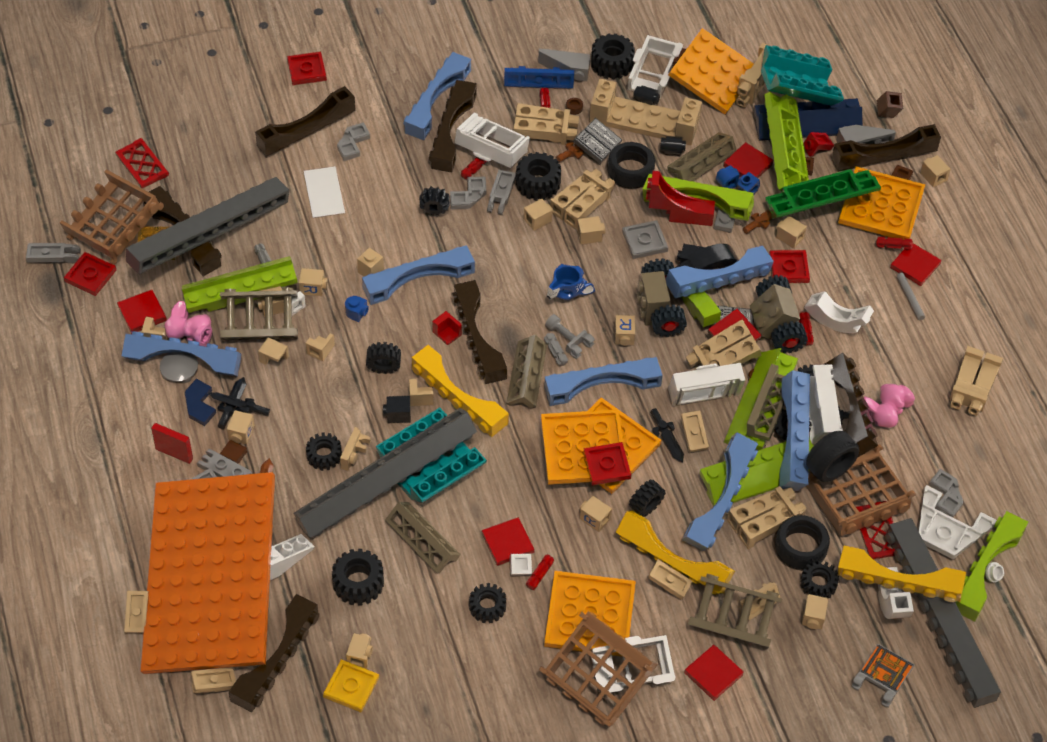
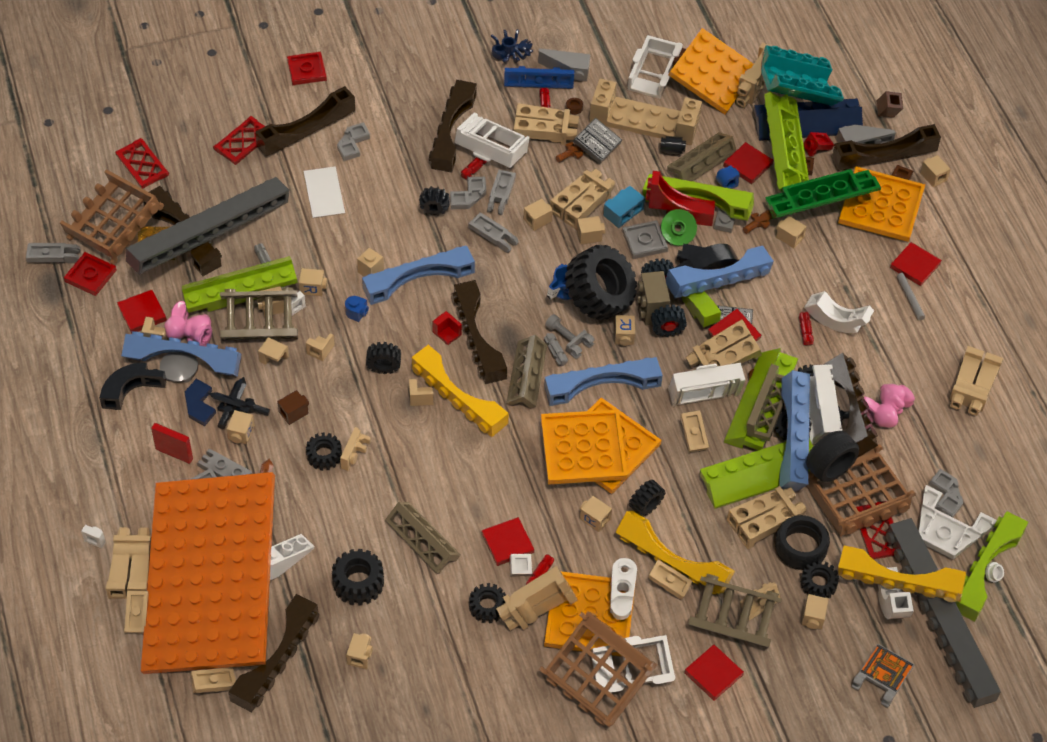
(93, 536): none -> white plate
(127, 379): none -> black arch
(129, 563): none -> tan hips
(226, 152): none -> red window
(234, 451): reddish brown tile -> none
(293, 407): none -> reddish brown brick
(351, 685): yellow tile -> none
(385, 473): dark grey brick -> none
(397, 409): black brick -> none
(420, 120): medium blue arch -> none
(437, 474): teal slope -> none
(493, 232): none -> light grey hinge
(509, 47): none -> dark blue animal
(535, 599): none -> tan hips
(540, 165): black tyre -> none
(587, 291): none -> black tyre
(607, 463): red tile -> none
(612, 56): black tyre -> none
(622, 602): none -> white piece
(624, 206): none -> dark azure brick
(630, 151): black tyre -> none
(646, 95): black brick -> none
(667, 435): black sword -> none
(685, 221): none -> bright green dish
(737, 456): medium blue arch -> none
(748, 183): blue plate -> none
(777, 314): brick -> none
(790, 264): red tile -> none
(896, 243): red axle -> none

